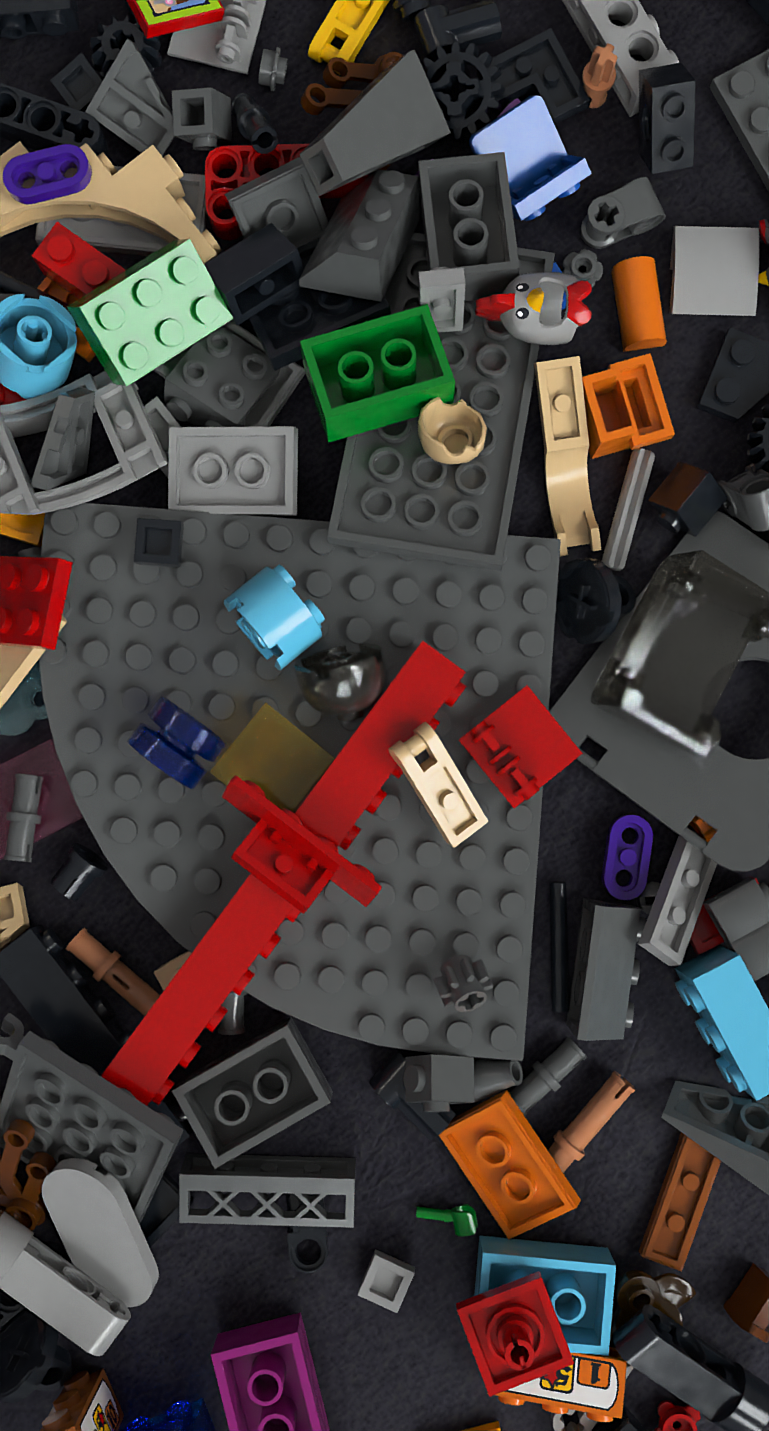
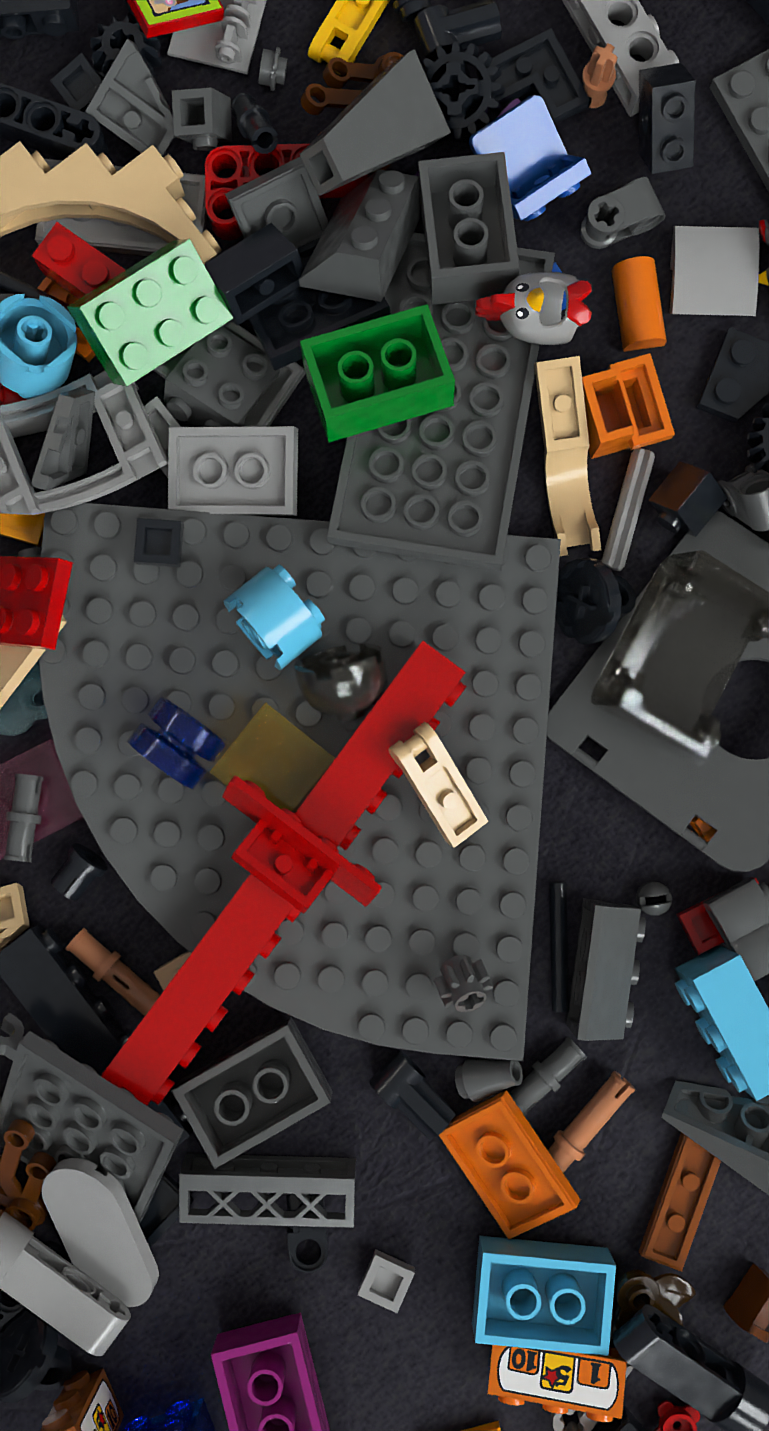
(48, 170): dark purple plate -> none
(234, 1019): dark grey pin -> none
(439, 1081): dark grey brick -> none
(445, 295): light grey plate -> none
(451, 431): tan hair -> none
(462, 1216): green hand -> none
(514, 1333): red plate -> none
(520, 747): red hinge -> none
(587, 259): dark grey plate -> none
(629, 857): dark purple plate -> none
(677, 903): light grey plate -> none

